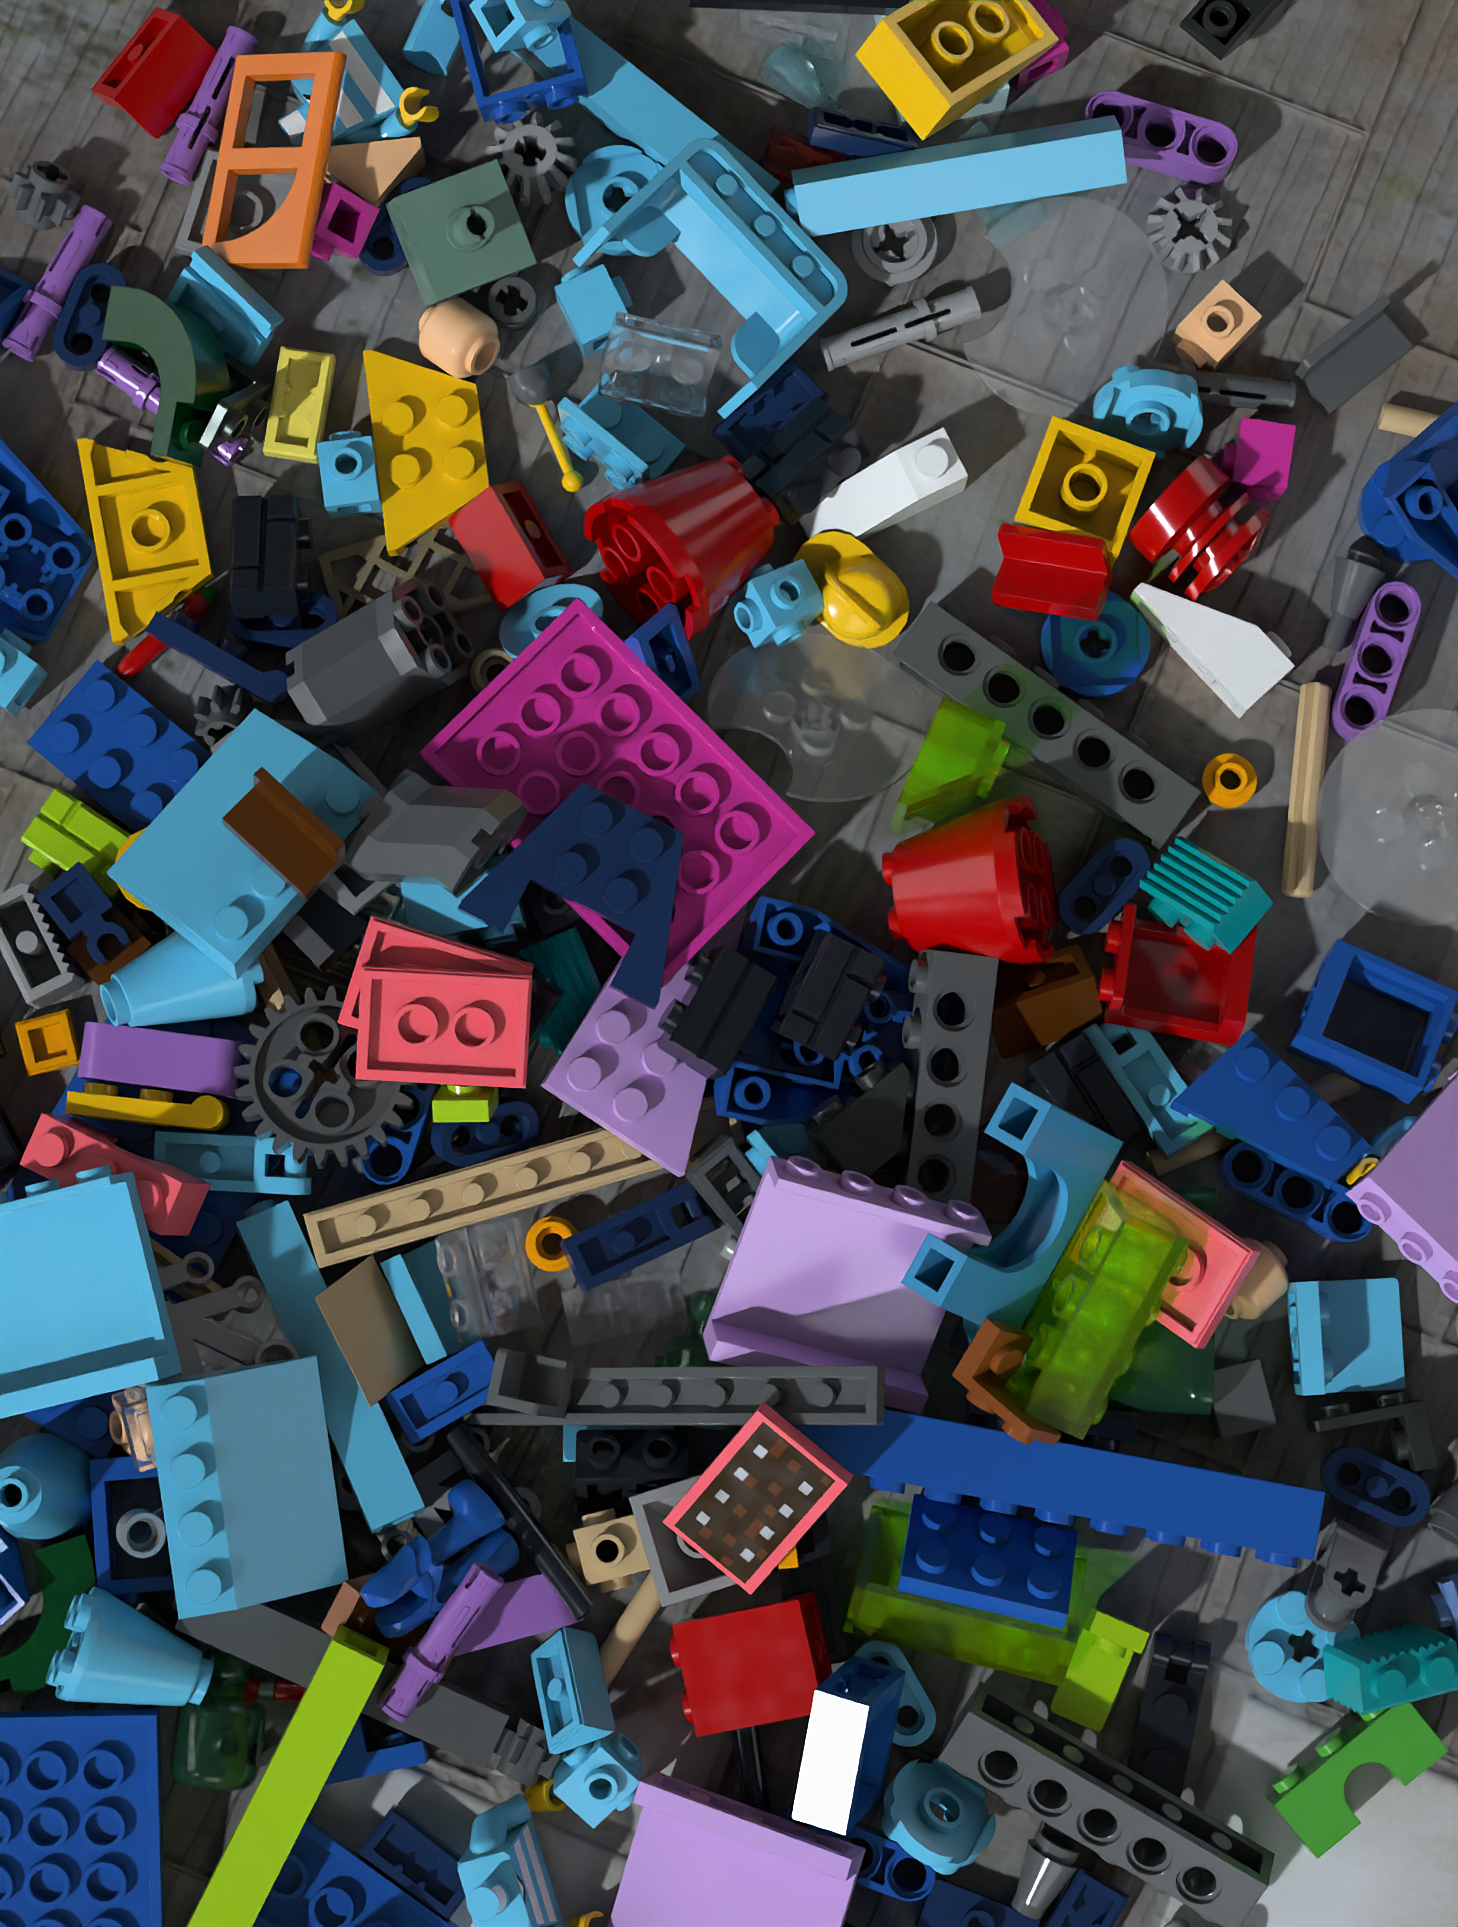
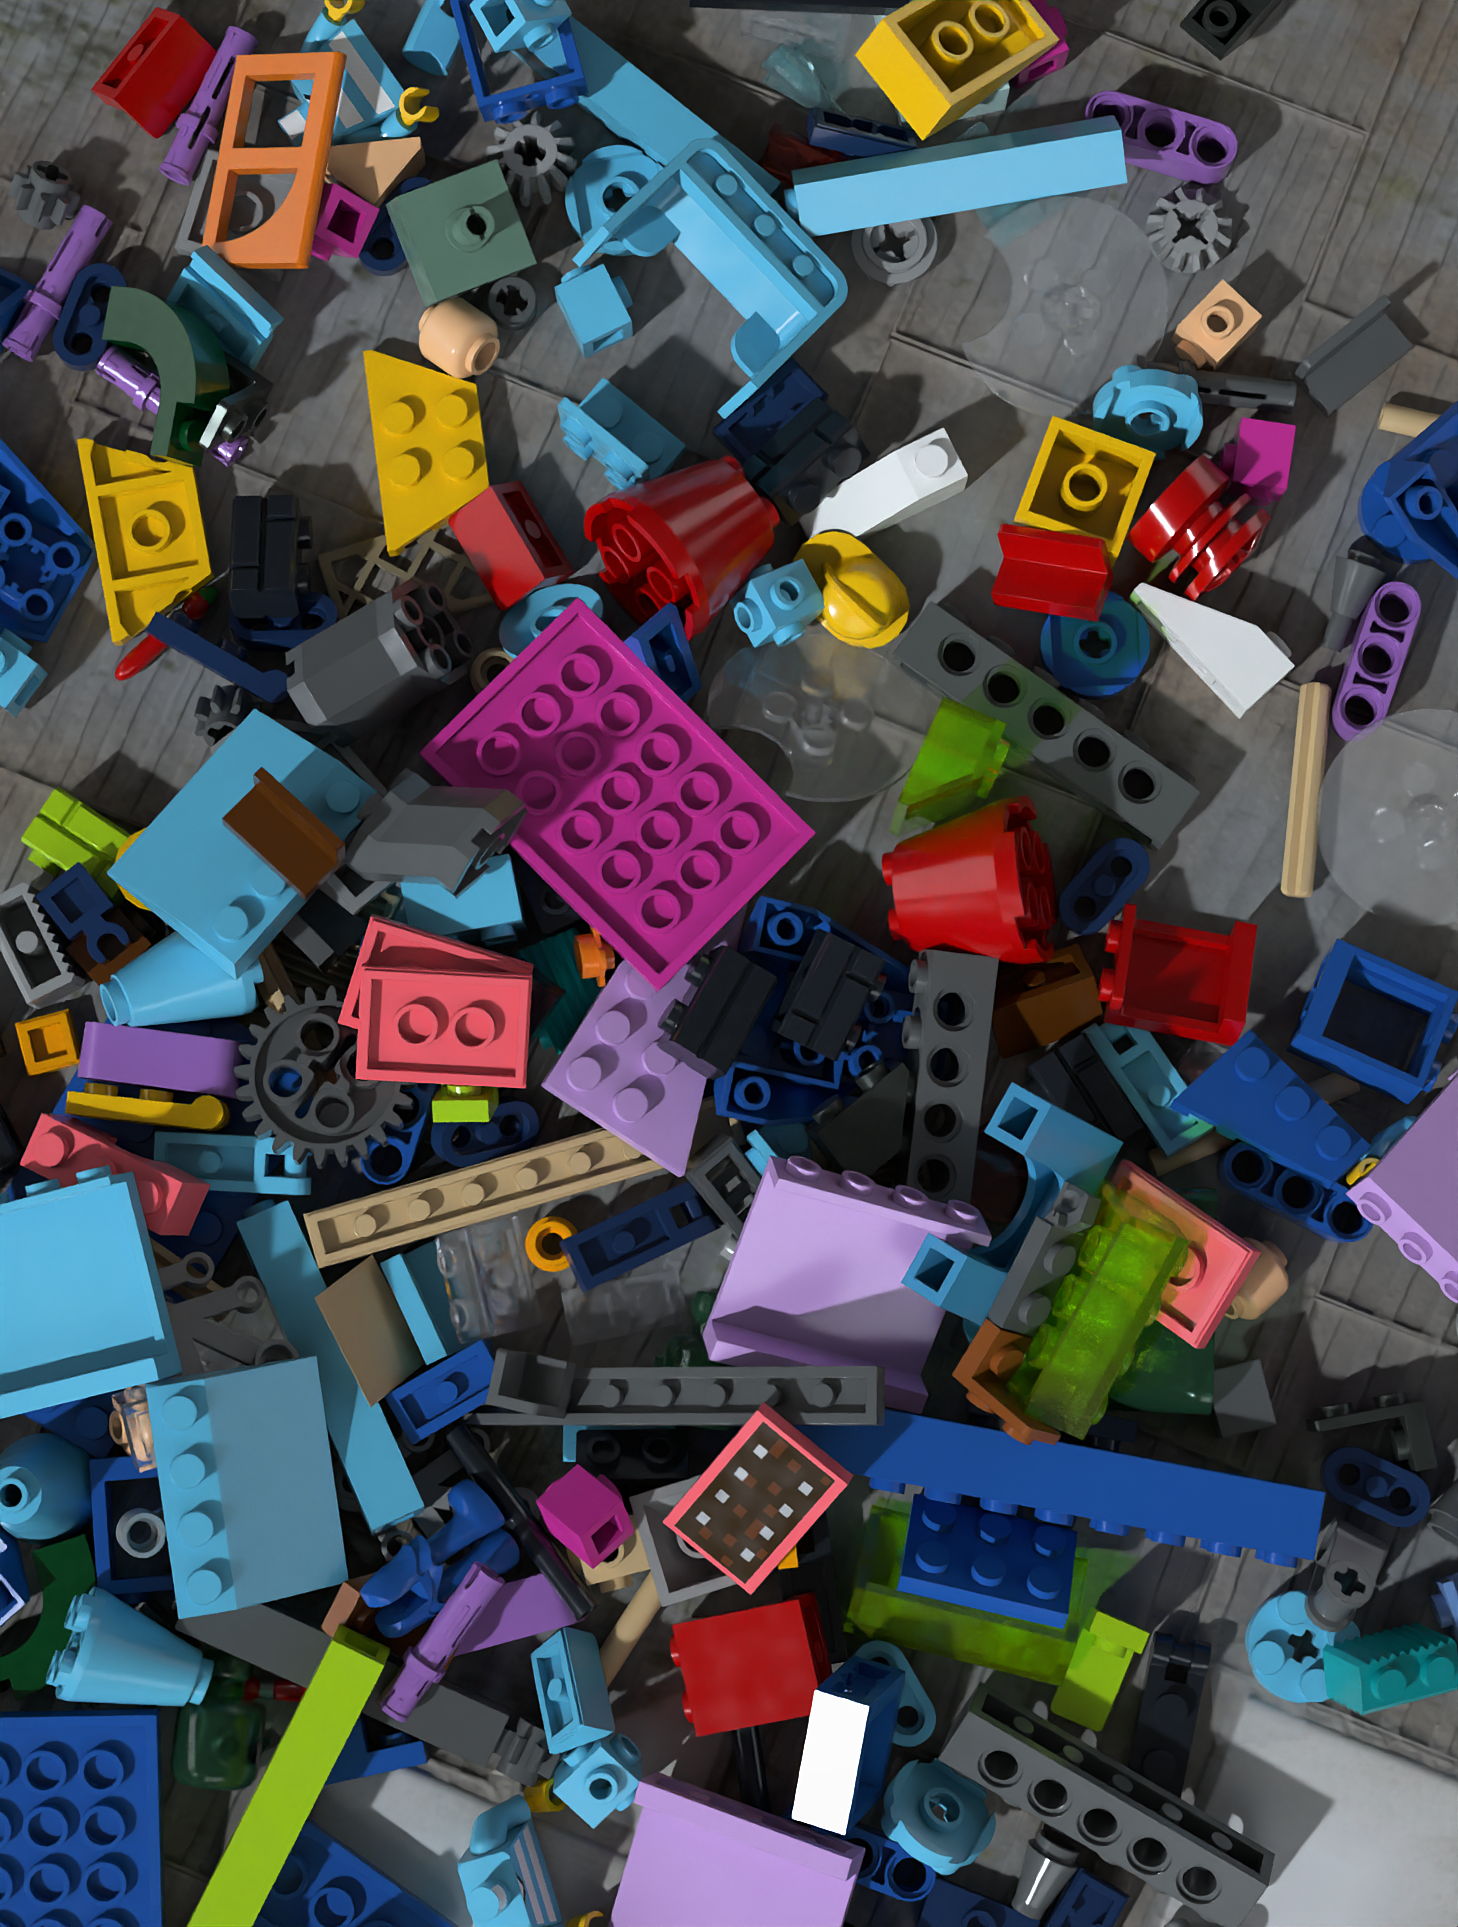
(118, 748): blue plate -> none
(299, 404): light yellow plate -> none
(349, 475): medium azure brick -> none
(416, 1861): dark blue plate -> none
(533, 389): hinge -> none
(586, 1515): none -> dark pink brick
(593, 956): none -> orange plate
(605, 862): dark blue wing -> none
(658, 365): clear bracket -> none
(961, 308): light grey pin -> none
(1044, 1261): none -> dark grey hinge
(1204, 895): teal brick -> none
(1217, 793): light orange plate -> none
(1313, 1796): bright green arch -> none
(1345, 1336): medium azure bracket -> none

